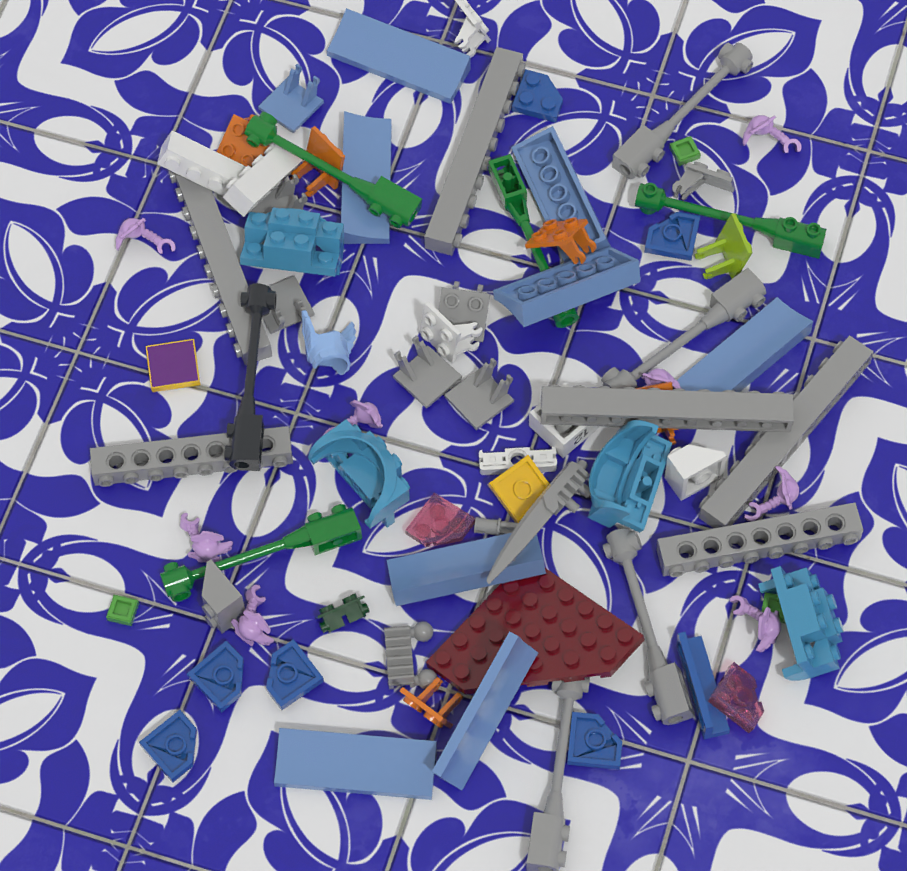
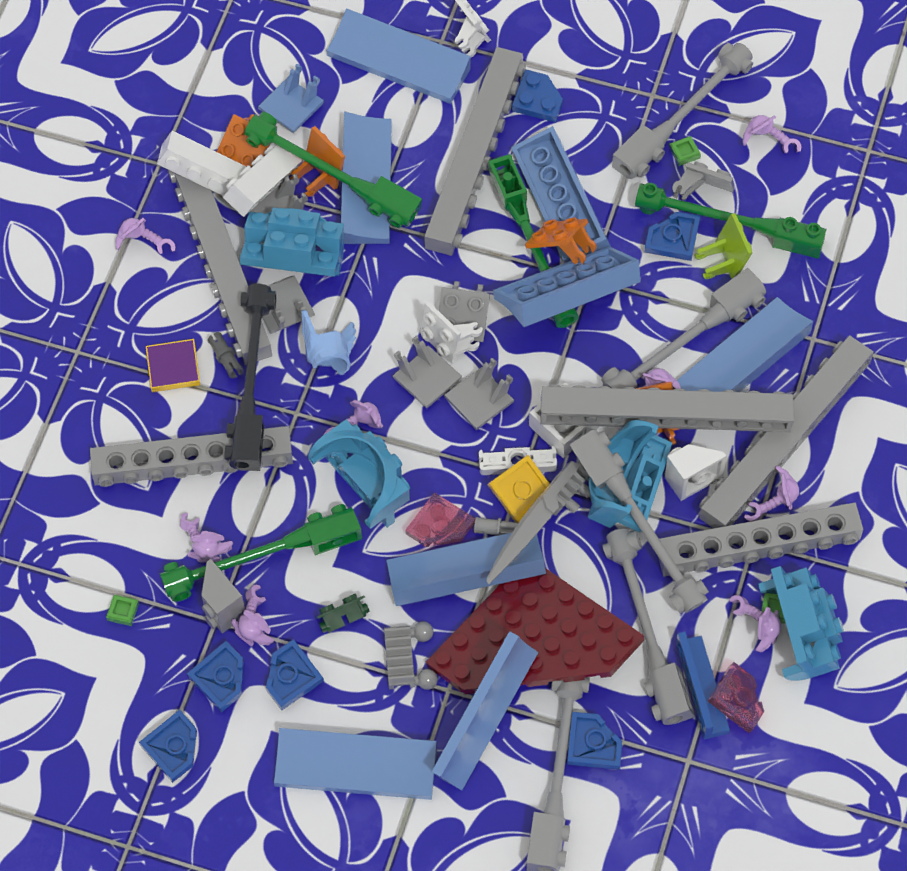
(225, 355): none -> dark grey pin
(418, 704): orange plate -> none
(606, 470): none -> light grey bar

